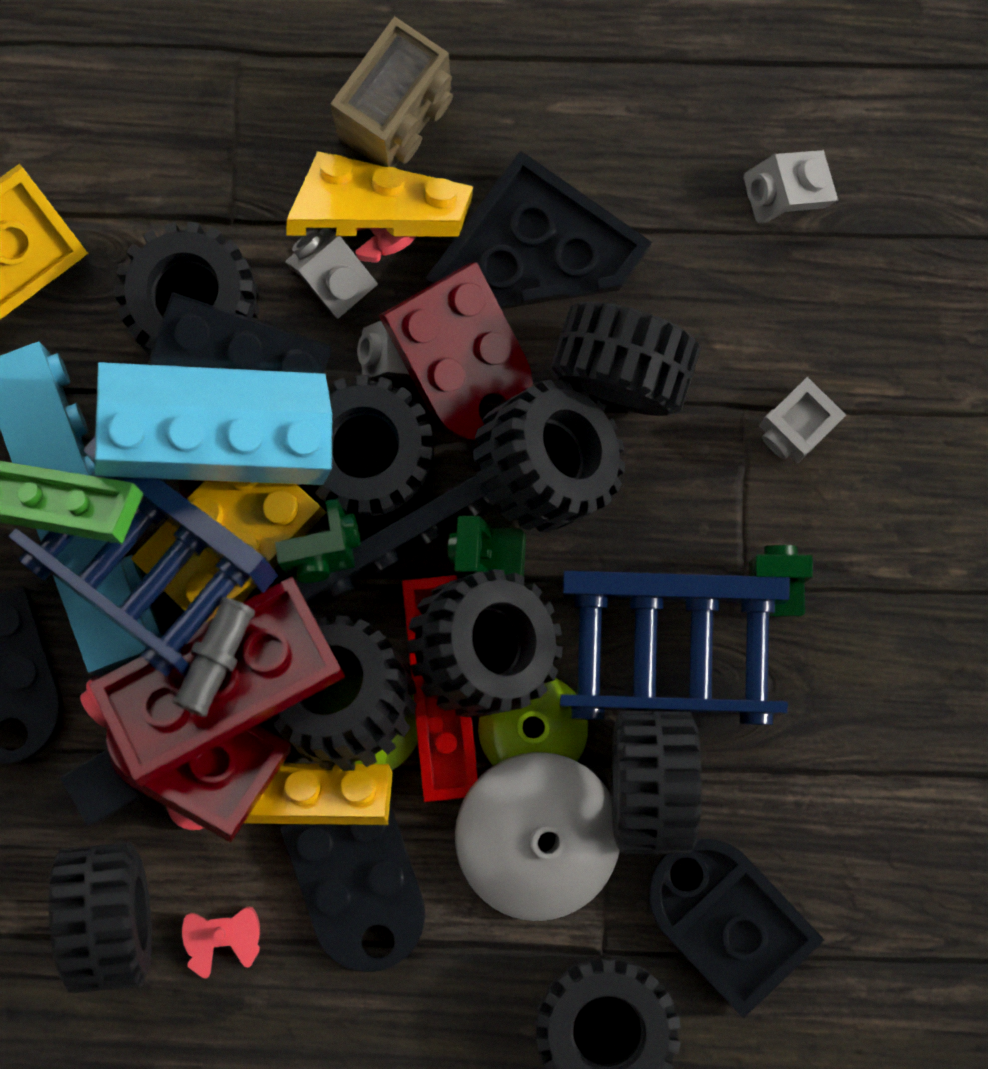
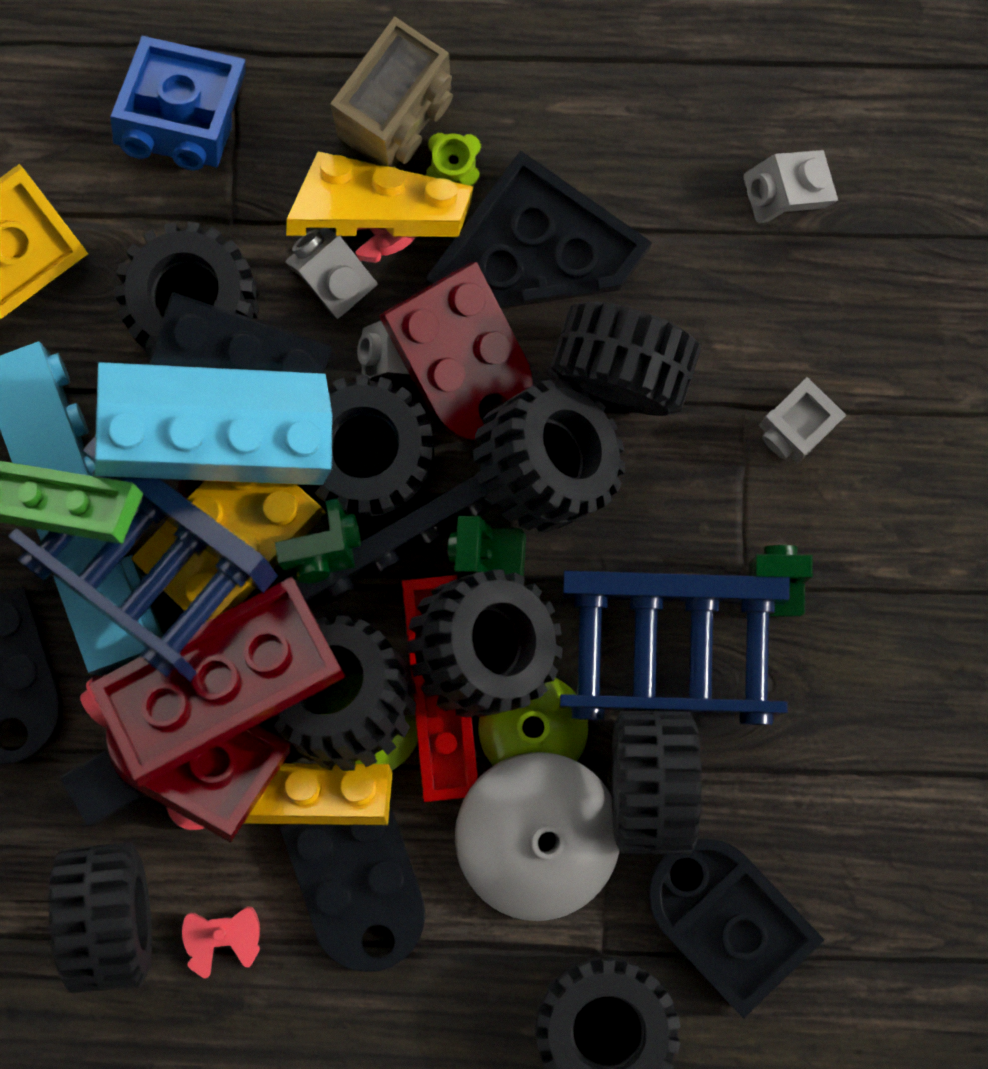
(177, 103): none -> blue plate
(213, 657): dark grey pin -> none
(457, 145): none -> lime plate

